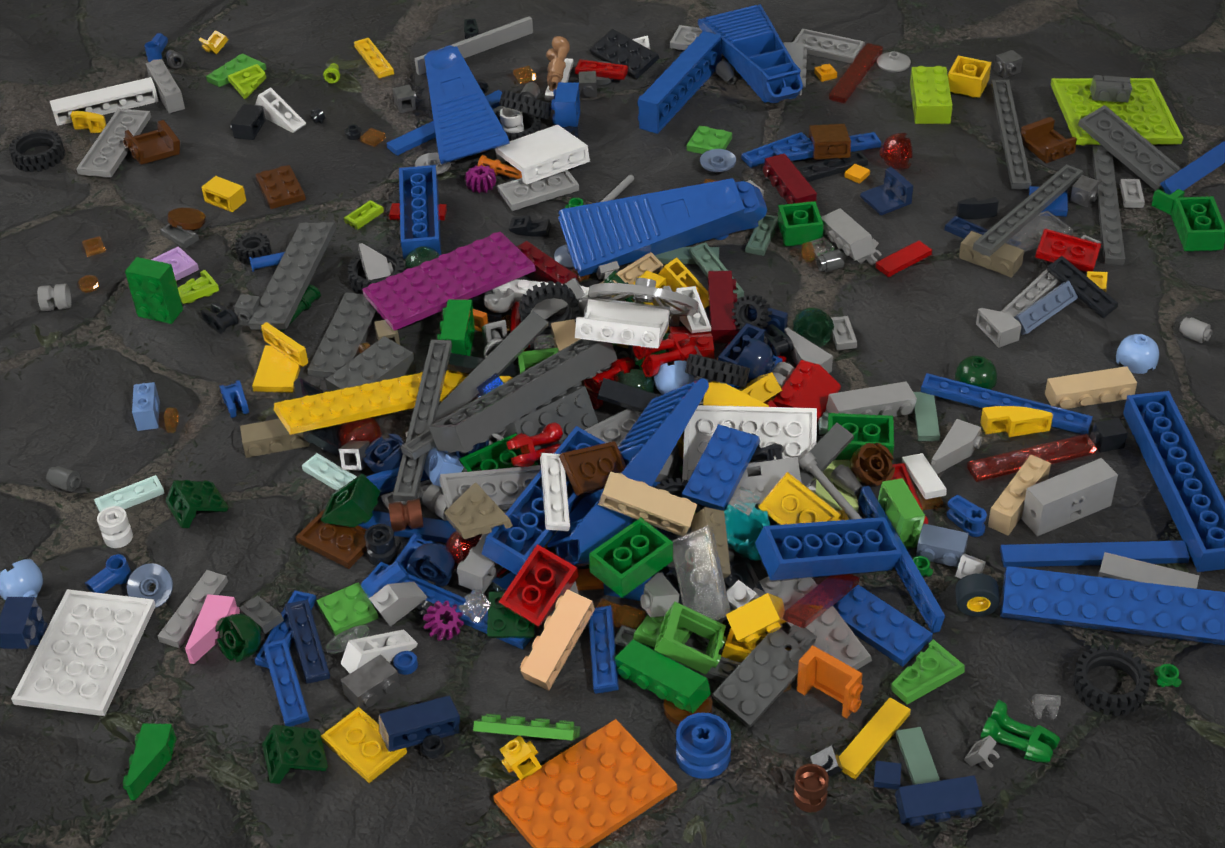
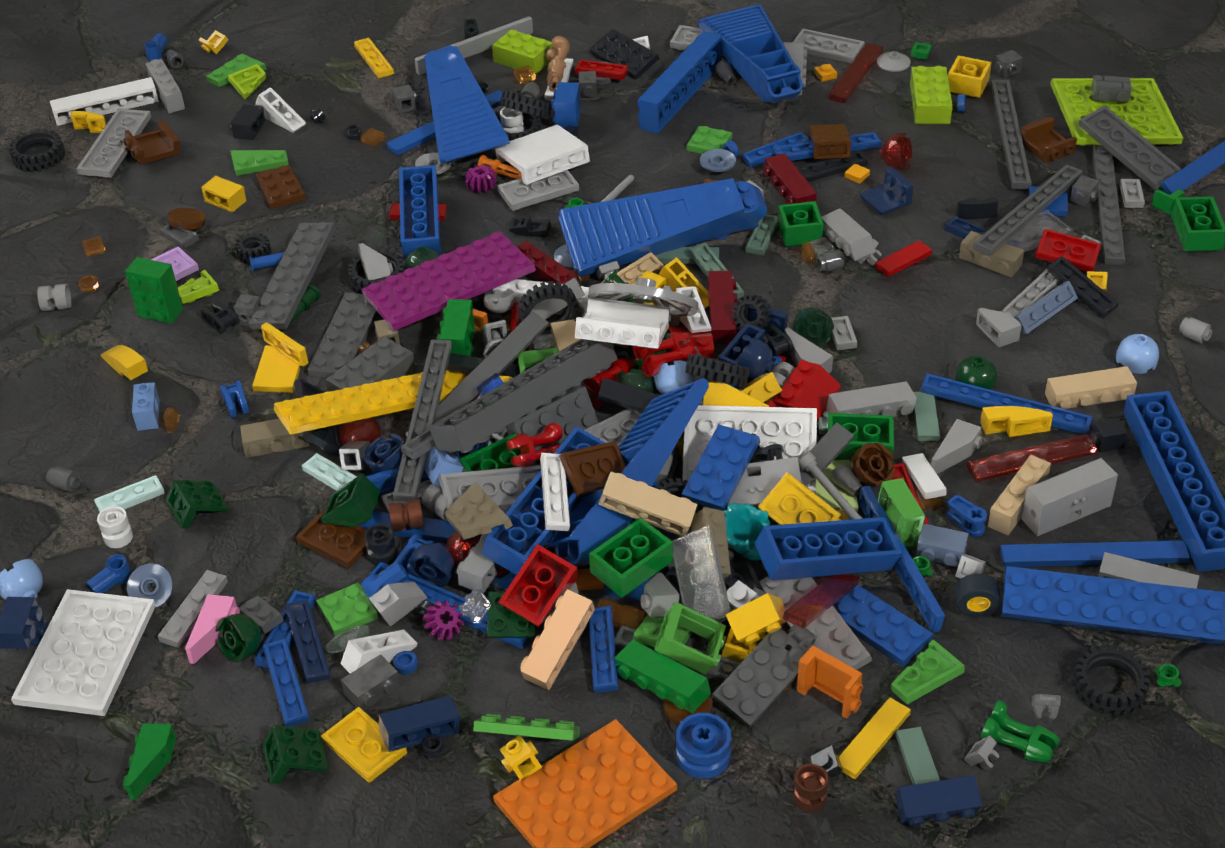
(125, 361): none -> yellow slope
(257, 160): none -> bright green wing
(332, 73): lime cone -> none
(364, 214): lime tile -> none
(521, 50): none -> lime brick
(732, 147): none -> blue tile
(744, 500): clear plate -> none
(887, 775): dark blue tile -> none
(921, 50): none -> green plate
(961, 103): none -> blue tile

